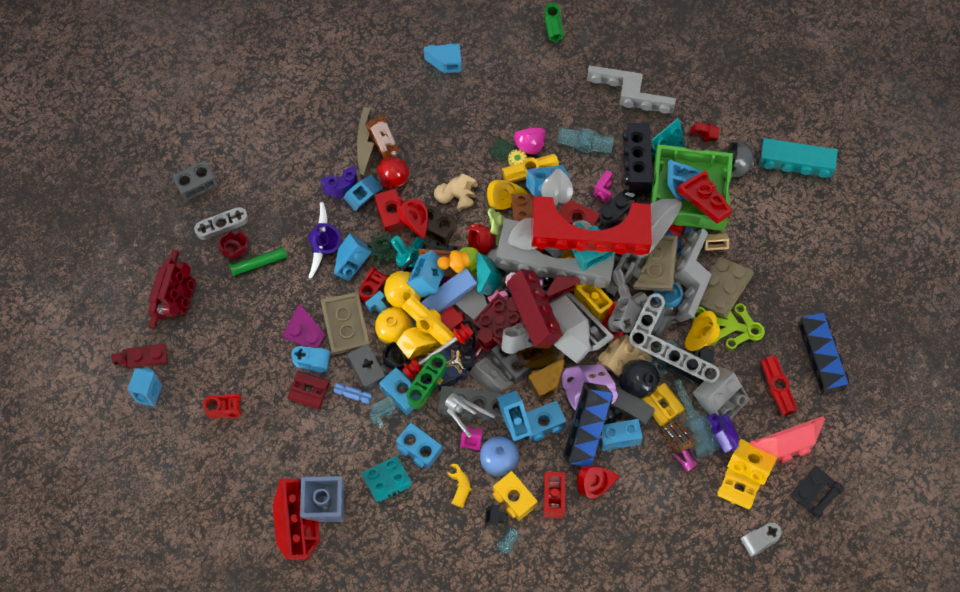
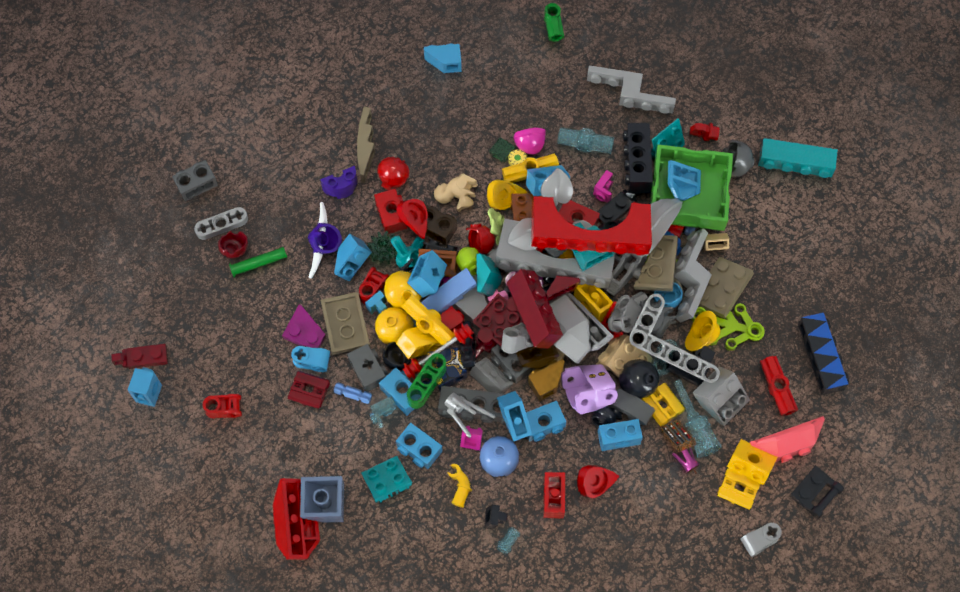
(170, 290): dark red piece -> none
(362, 192): dark azure slope -> none
(382, 137): hinge -> none
(456, 260): light orange animal -> none
(512, 485): yellow brick -> none
(588, 424): black brick -> none
(620, 282): light grey piece -> none
(705, 197): red wing -> none
(724, 431): dark purple cylinder -> none

